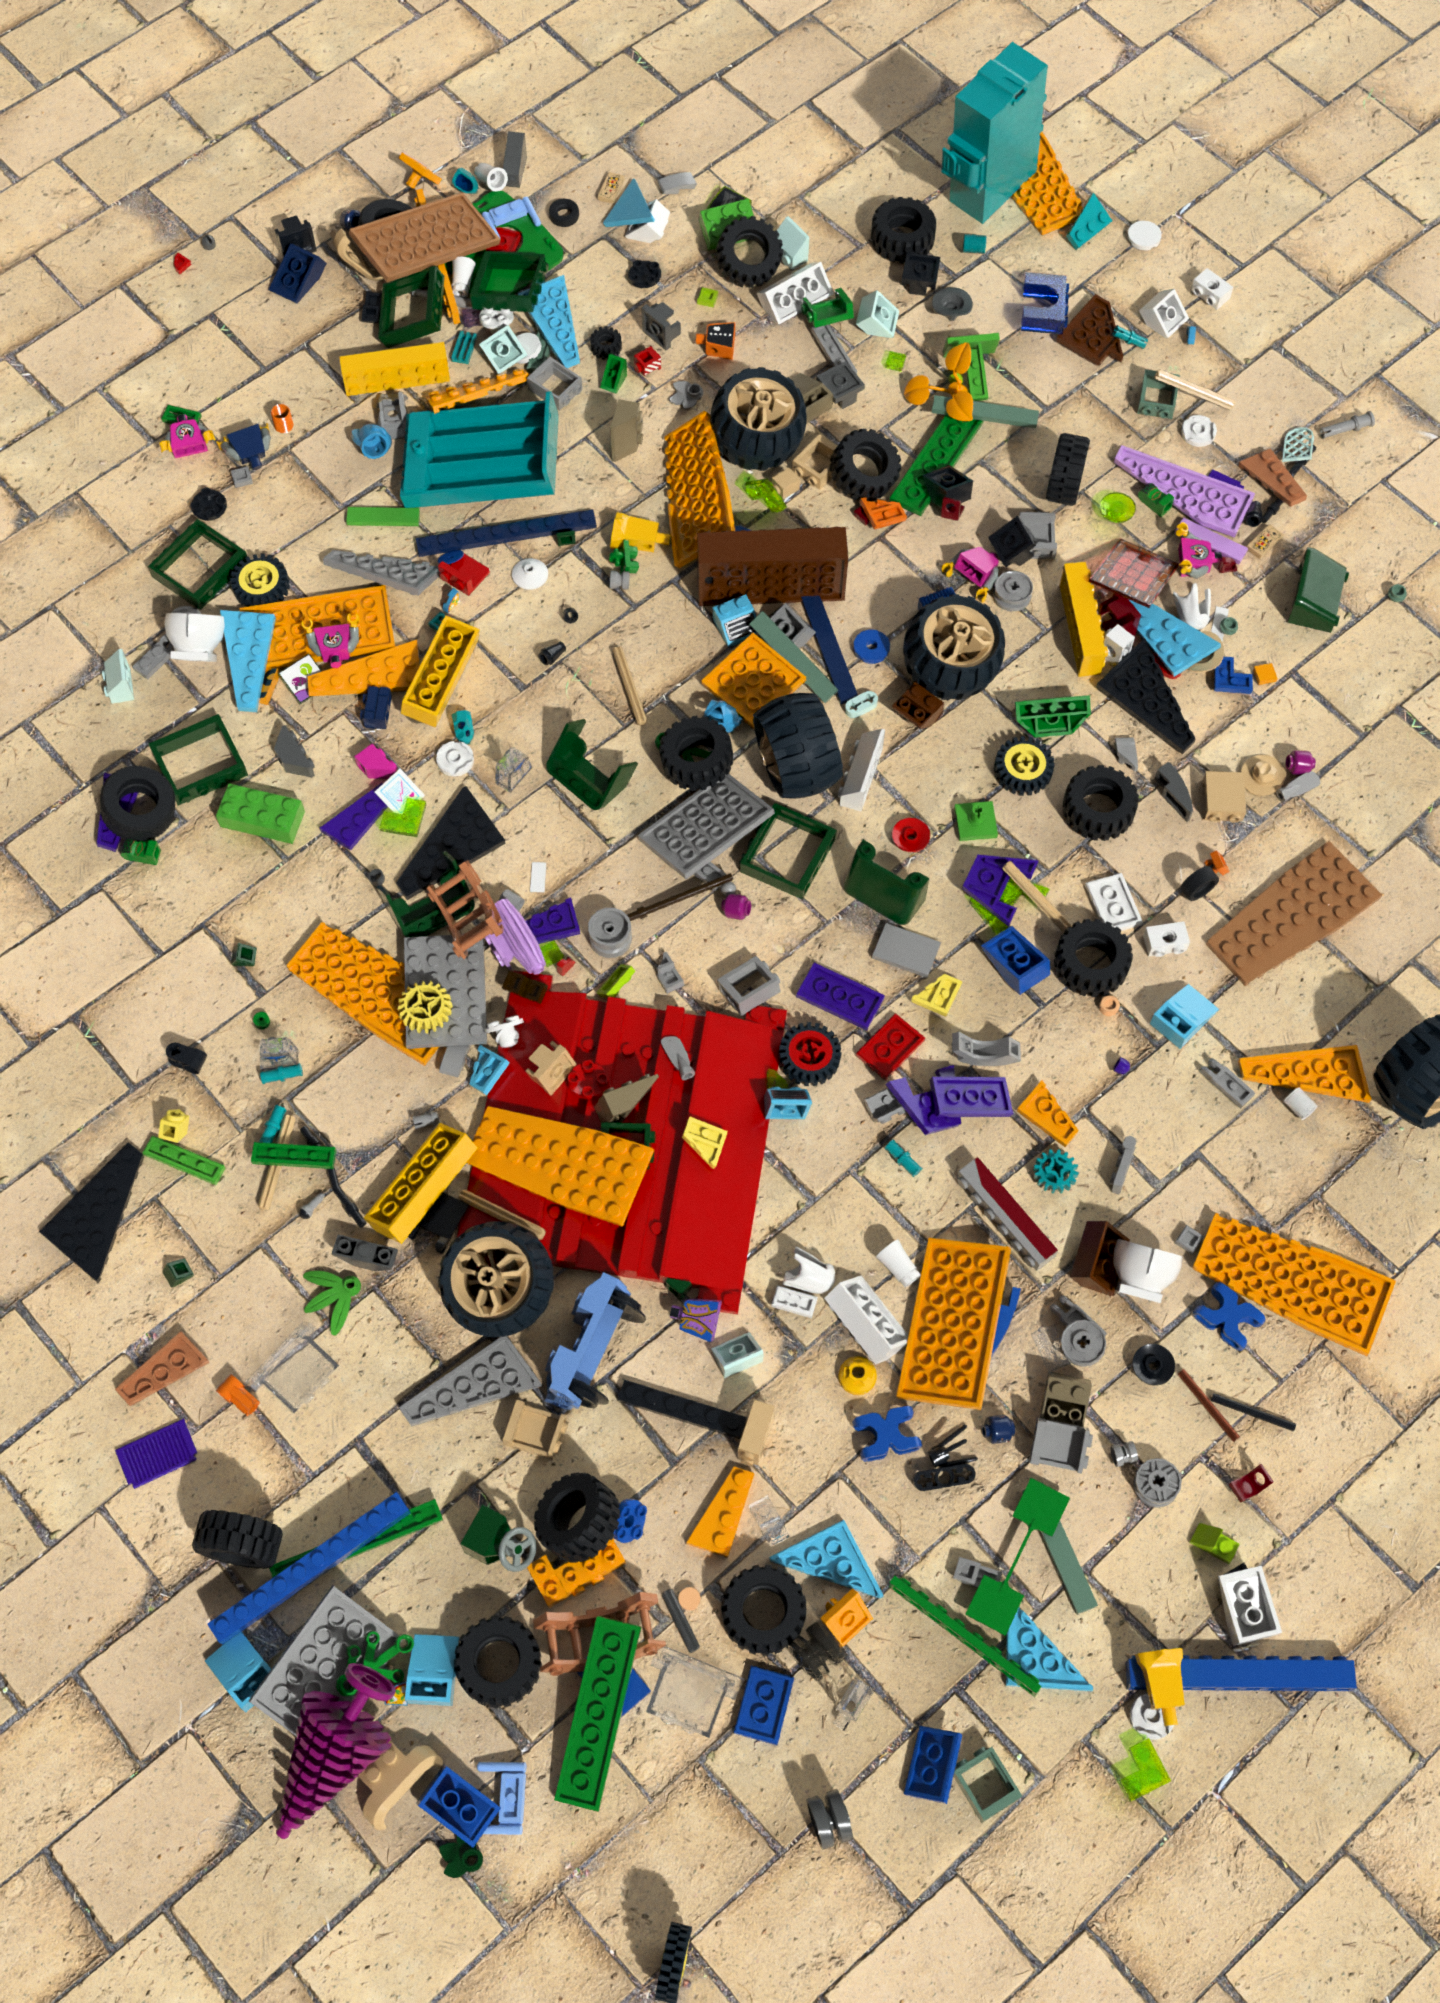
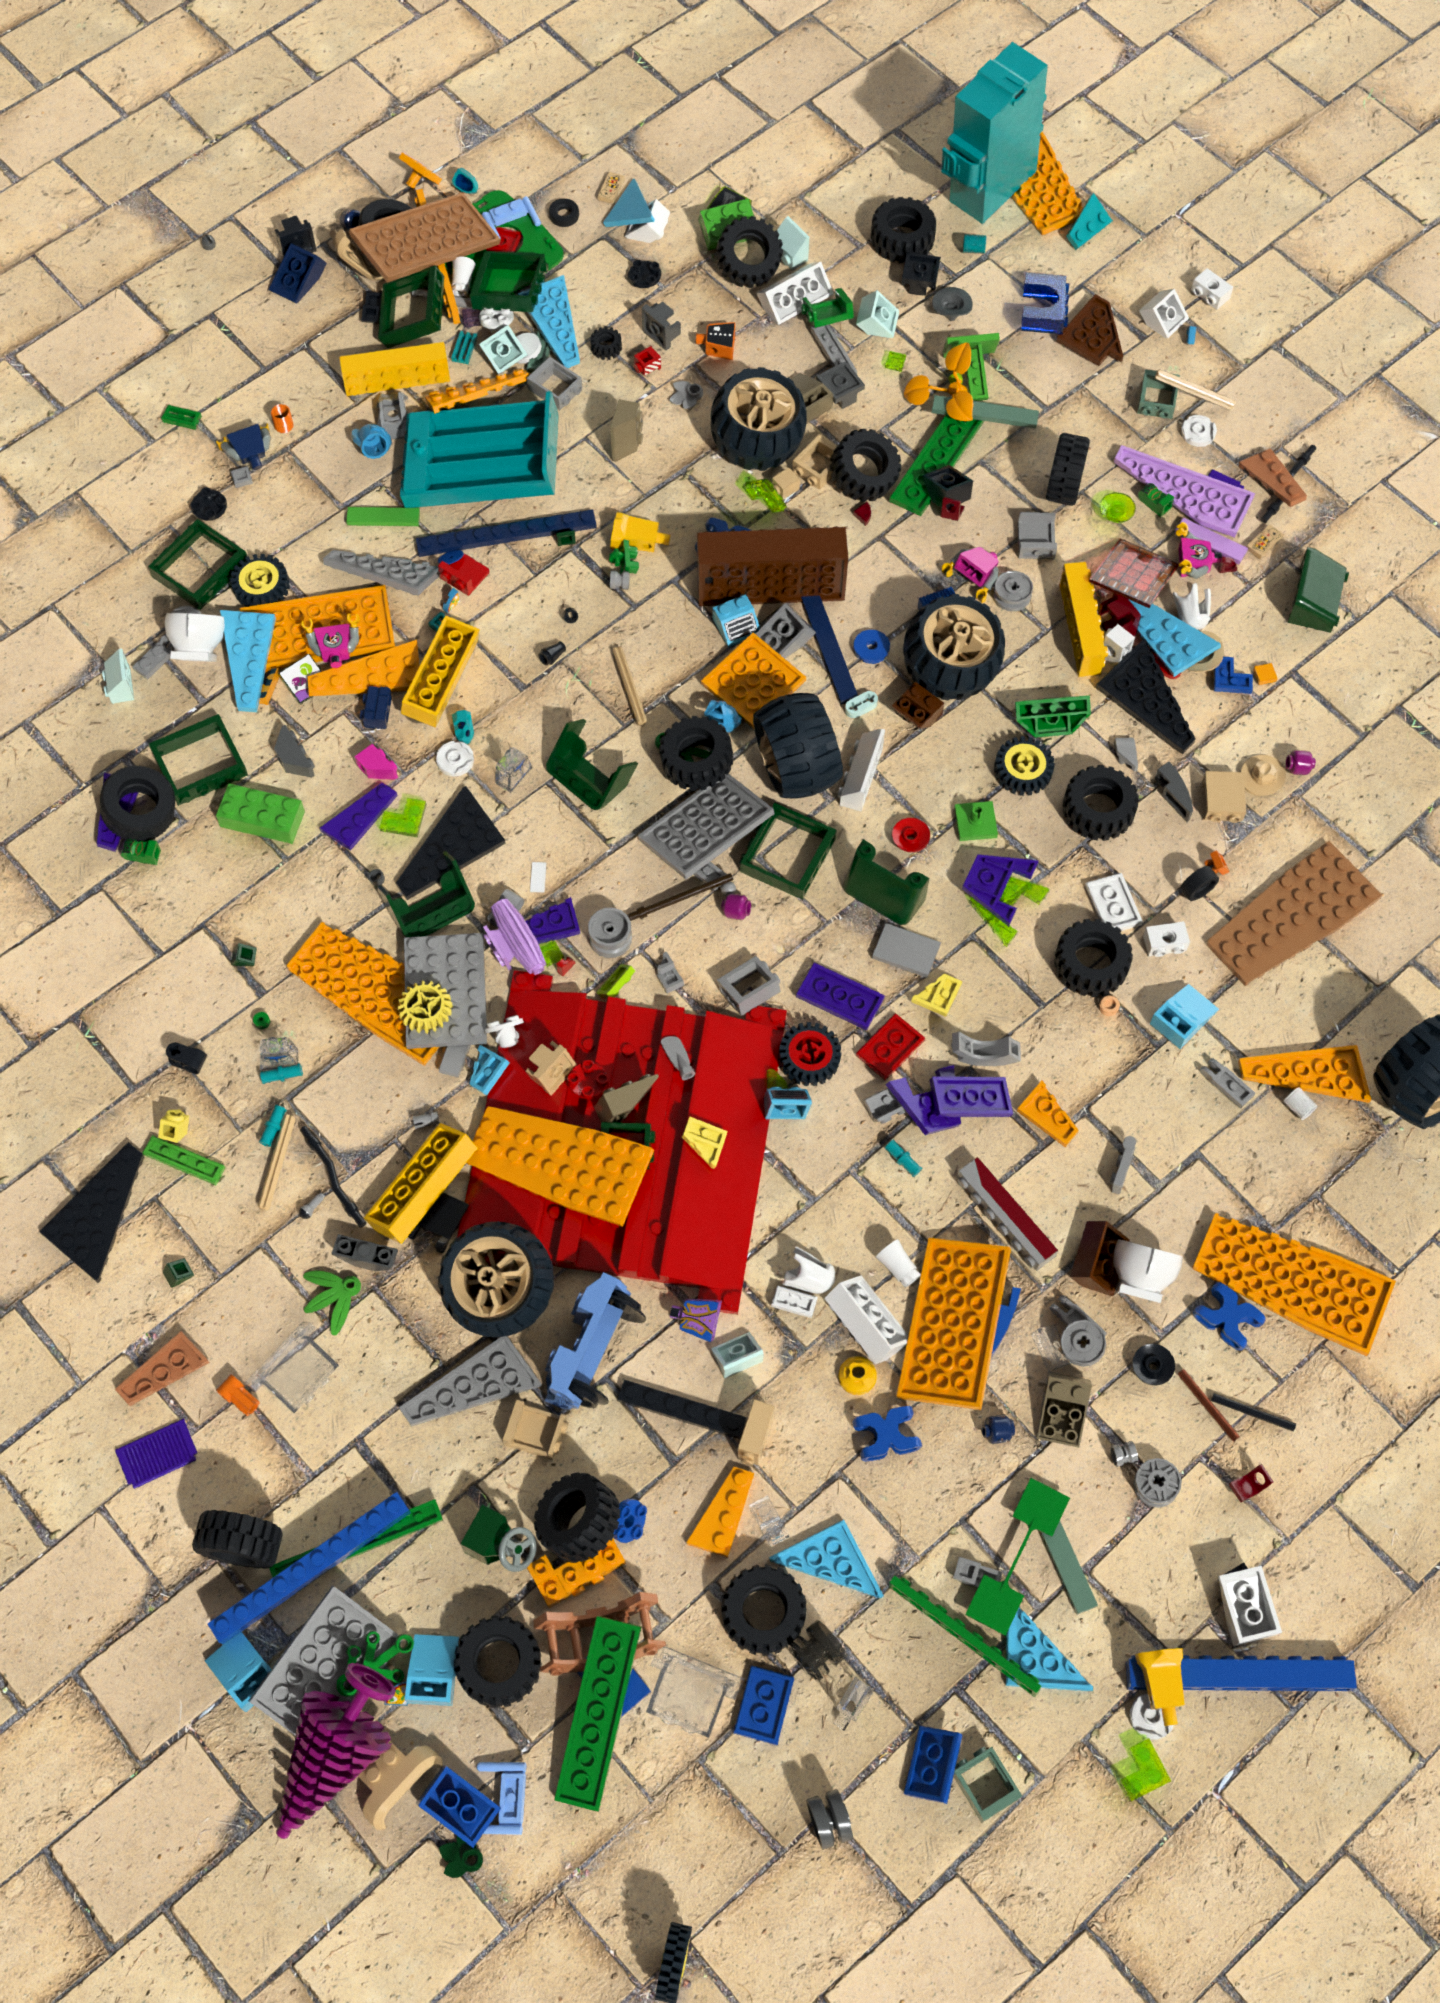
(181, 263): red tile -> none
(186, 438): dark pink torso -> none
(293, 1155): green plate -> none
(397, 790): white sticker -> none
(487, 907): nougat fence -> none
(492, 176): white plant -> none
(500, 1213): tan axle -> none
(515, 158): dark grey slope -> none
(524, 987): dark brown slope -> none
(530, 579): white dish -> none
(614, 373): green slope -> none
(673, 183): light grey slope -> none
(678, 1287): dark green slope -> none
(680, 1620): dark grey axle -> none
(689, 1599): light nougat tile -> none
(697, 487): light orange wing -> none
(707, 297): lime tile -> none
(788, 650): sand green tile -> none
(846, 1616): light orange tile -> none
(883, 513): orange wing -> none
(939, 1454): black plant -> none
(958, 1469): black beam -> none
(1013, 542): black panel -> none
(1017, 960): blue slope -> none
(1036, 896): tan axle -> none
(1051, 1178): teal gear -> none
(1060, 1445): light grey panel -> none
(1122, 1066): dark purple hinge -> none
(1130, 337): teal pin -> none
(1144, 235): white tile -> none
(1189, 1239): light grey tile -> none
(1213, 1542): lime slope -> none
(1220, 614): white sticker -> none
(1229, 626): sand green plate -> none
(1254, 514): black cone -> none
(1298, 786): light grey piece -> none
(1299, 431): light aqua window -> none
(1355, 423): light grey pin -> none
(1397, 593): sand green plate -> none

